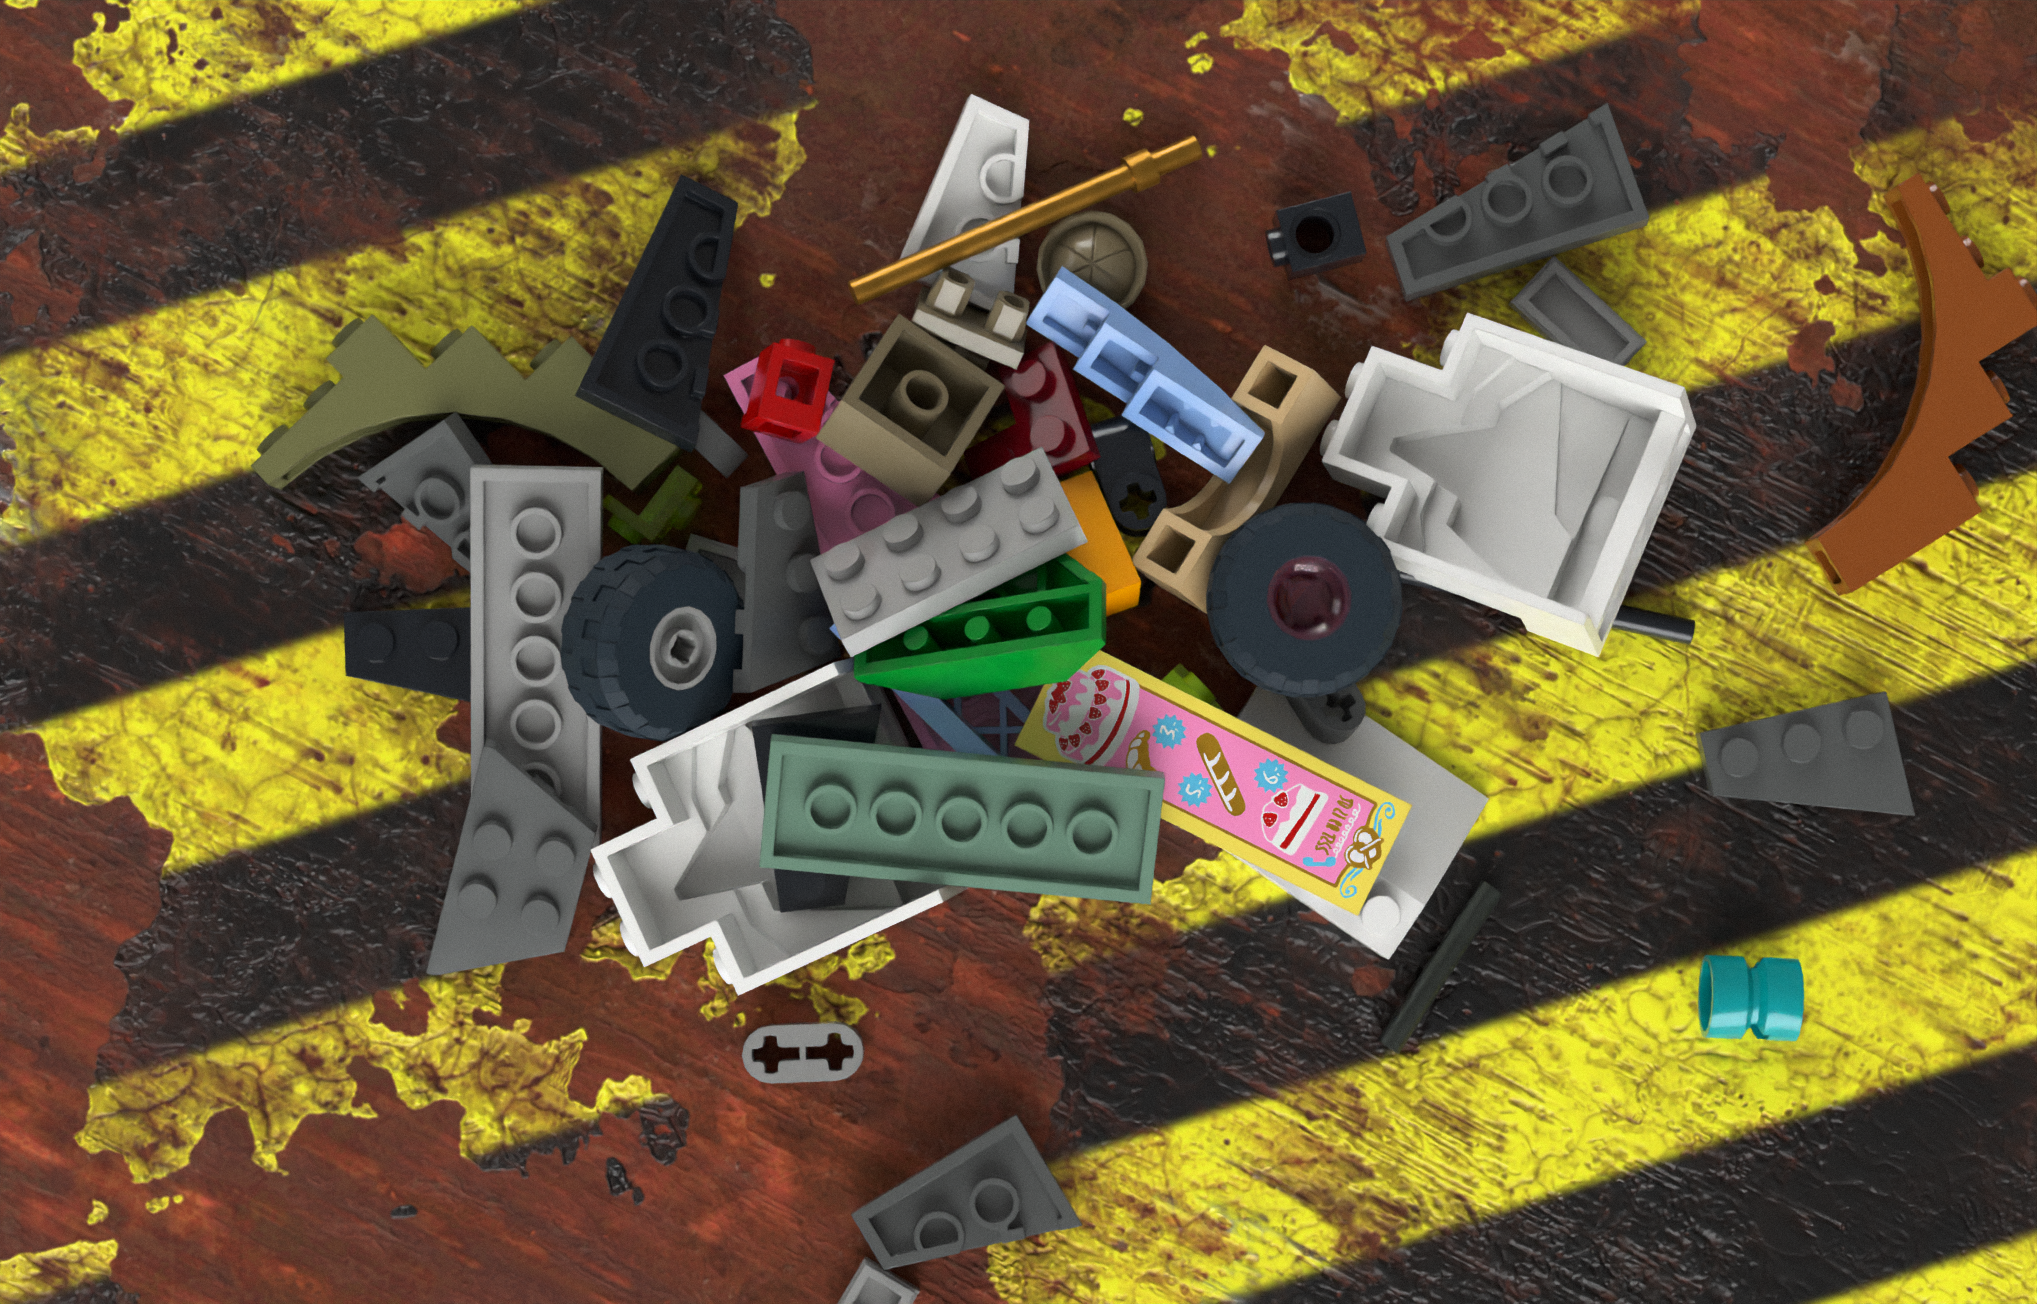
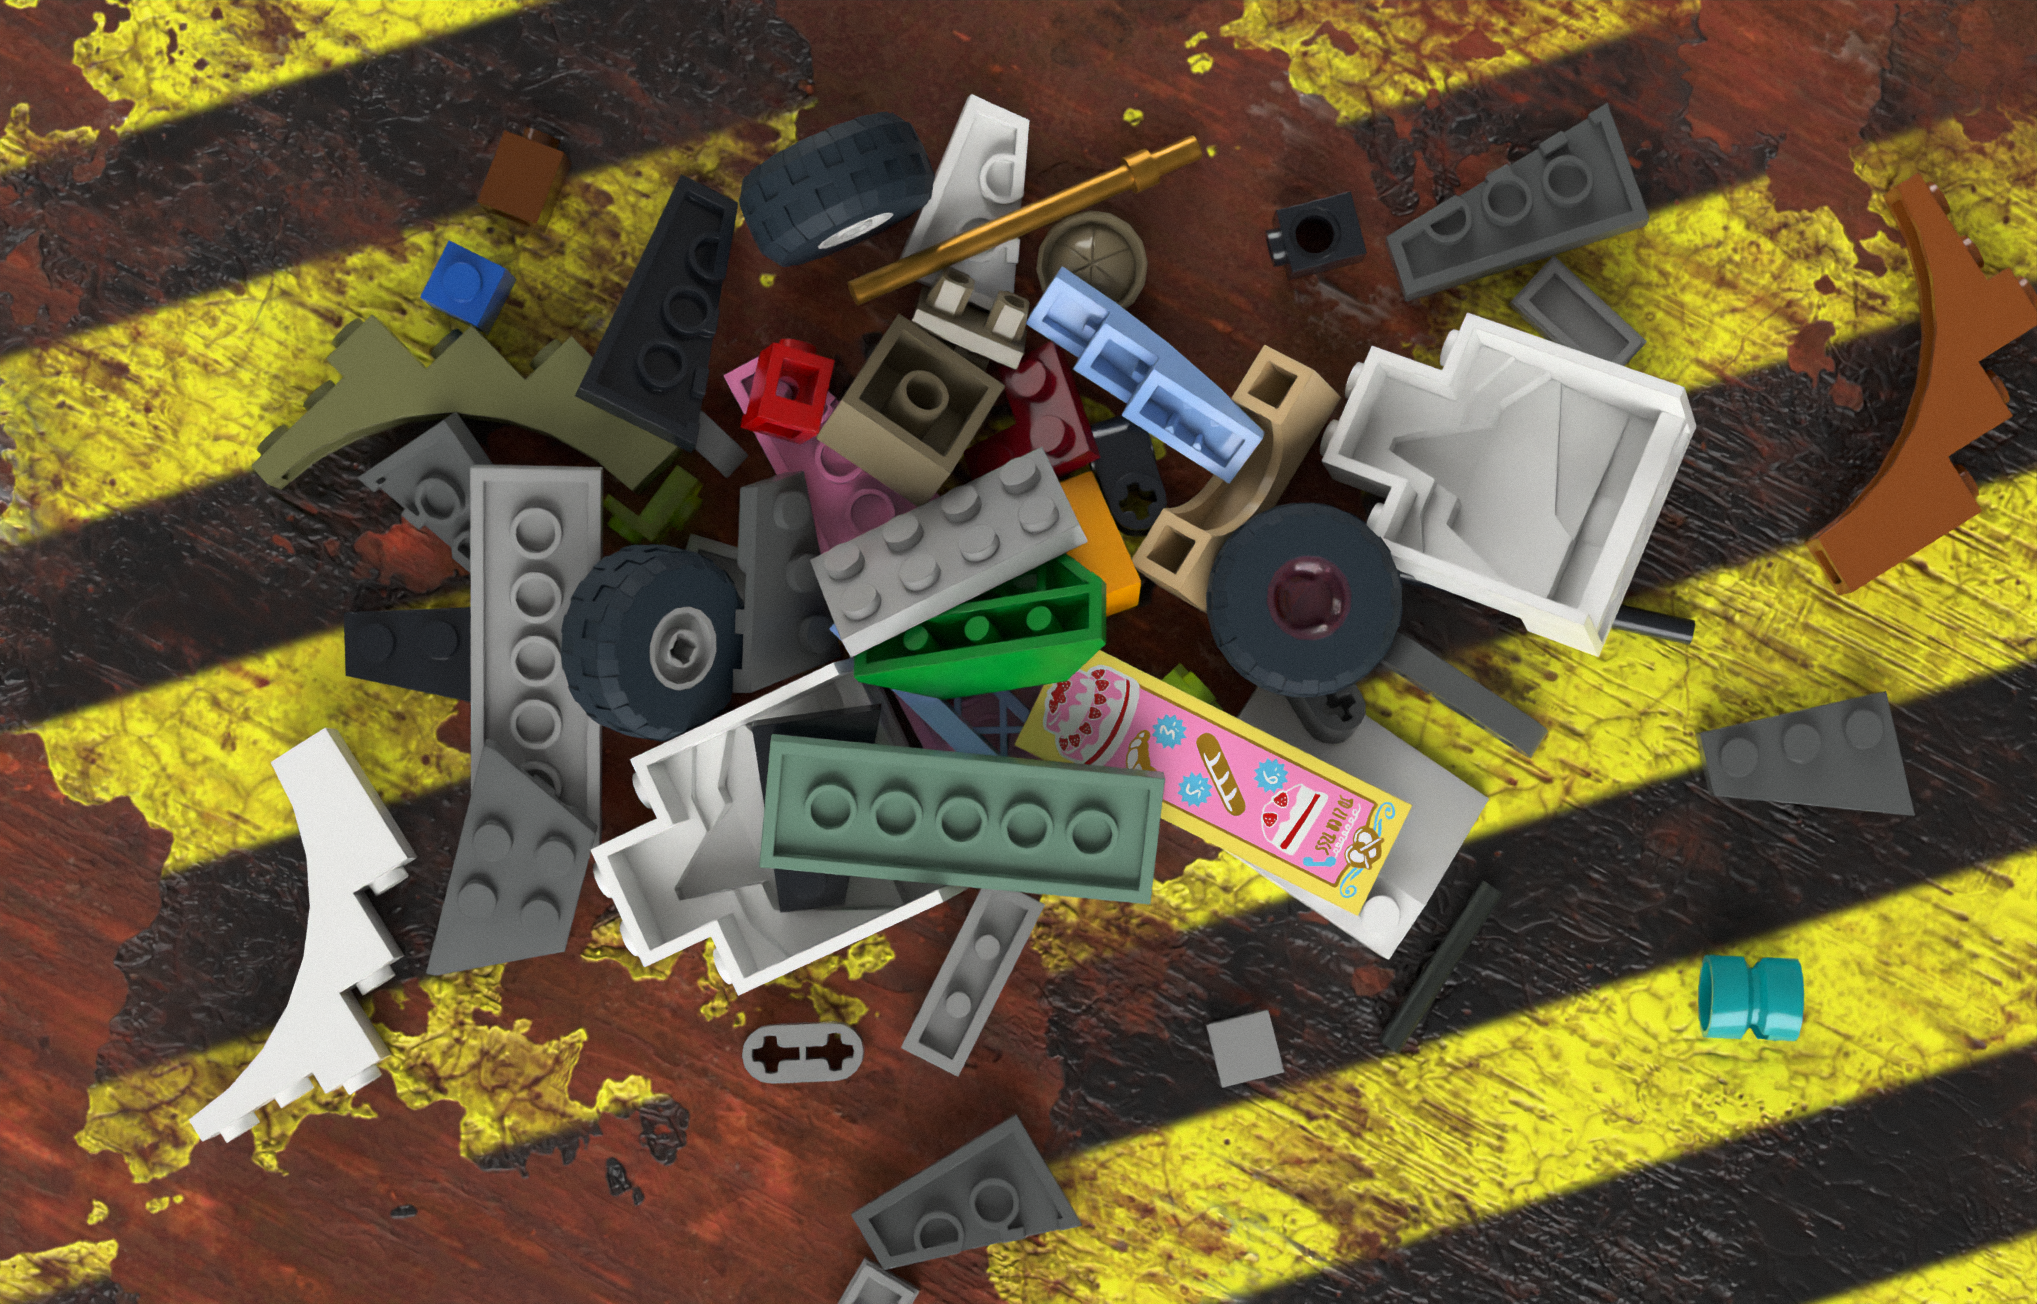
(324, 1030): none -> white arch
(468, 287): none -> blue brick
(525, 178): none -> reddish brown brick
(836, 188): none -> black wheel
(972, 978): none -> light grey plate
(1244, 1048): none -> light grey tile
(1464, 695): none -> dark grey beam

